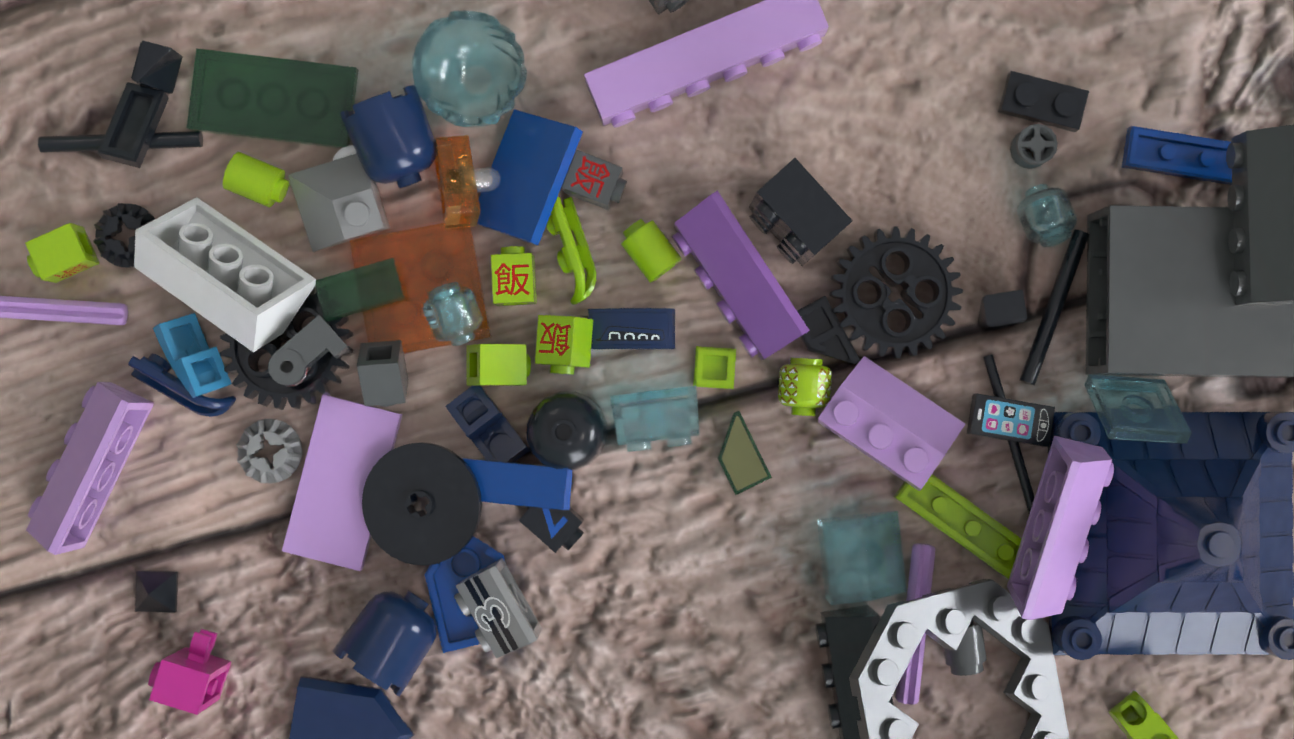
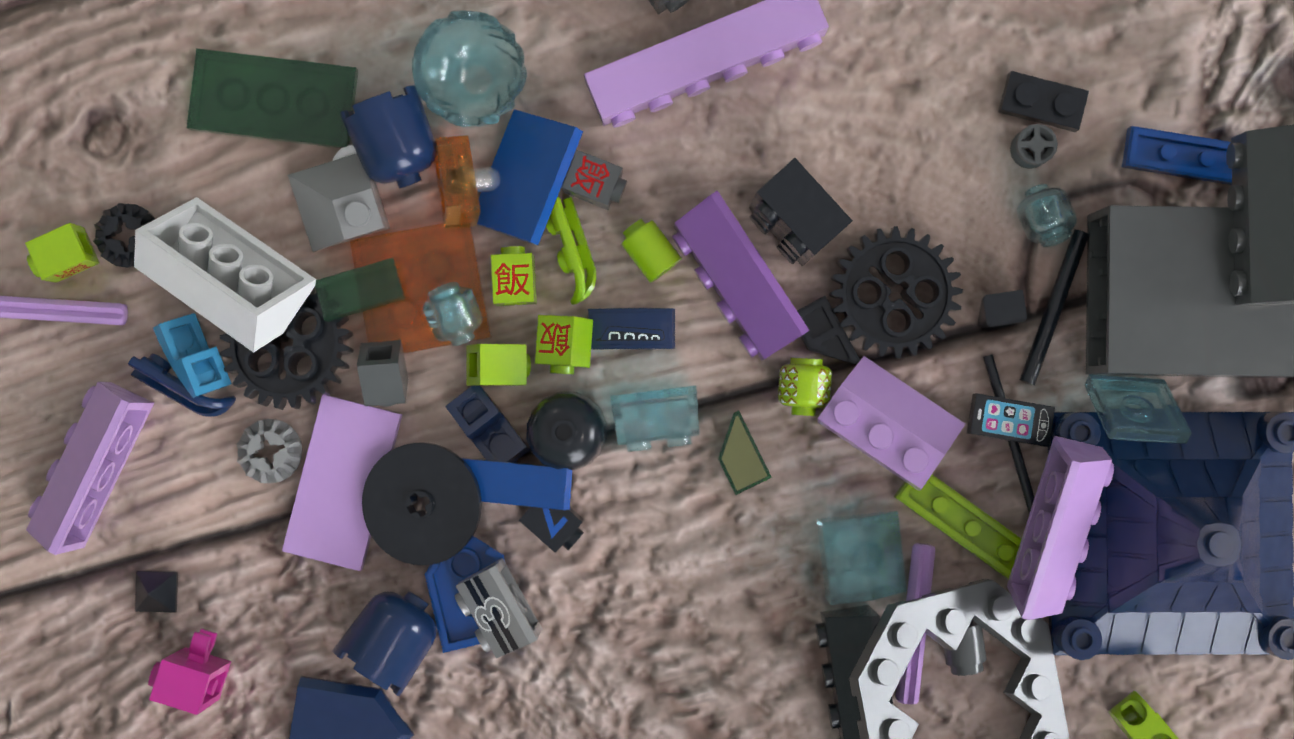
(93, 142): black bar -> none
(133, 125): black tile -> none
(156, 67): black slope -> none
(255, 180): lime brick -> none
(291, 362): dark grey leg -> none
(714, 367): lime tile -> none

